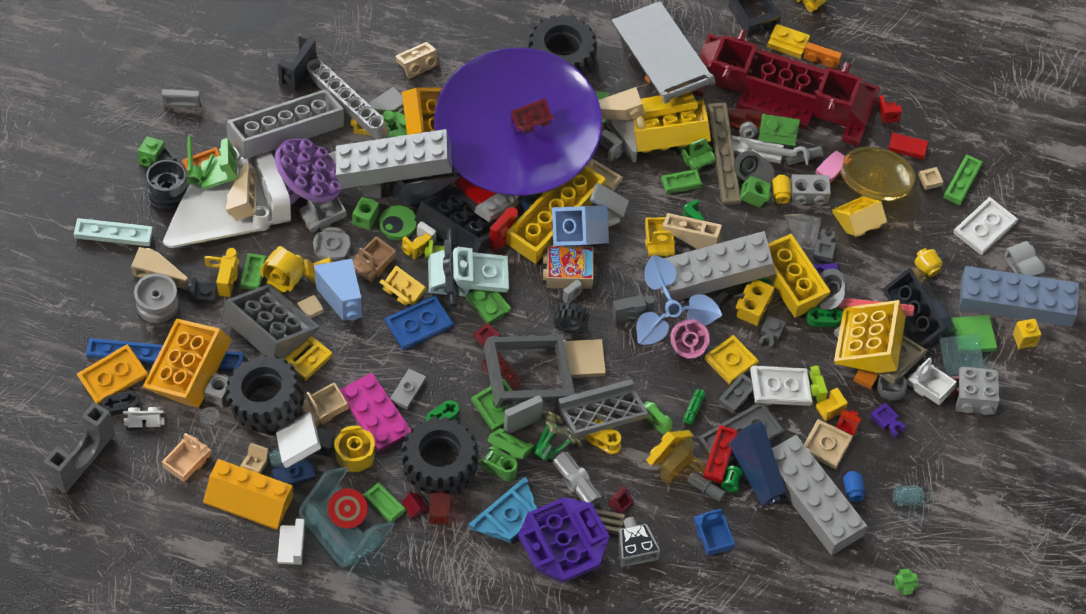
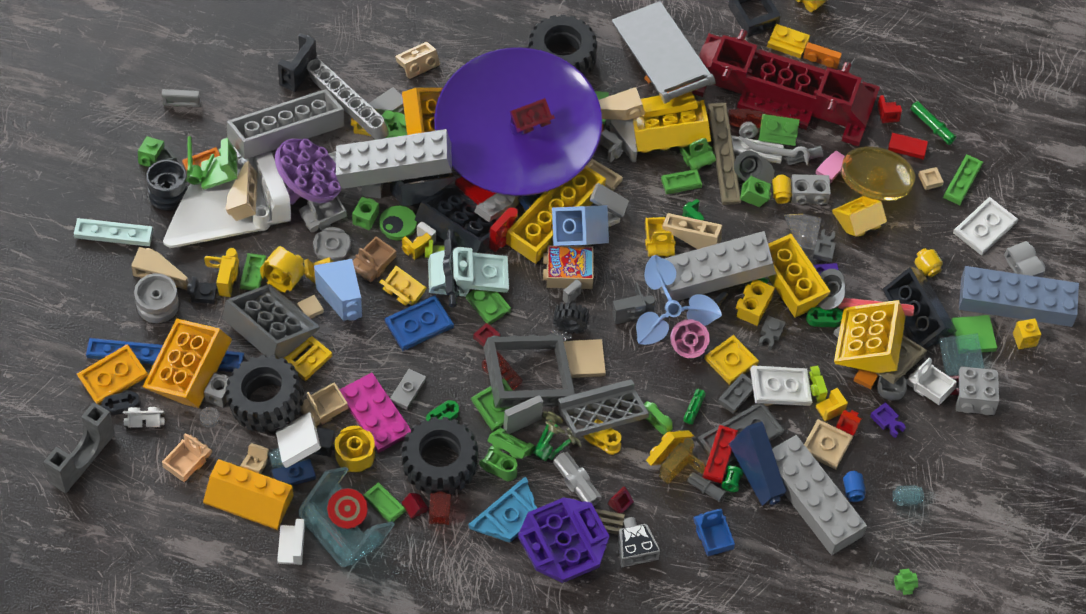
(937, 127): none -> green pin

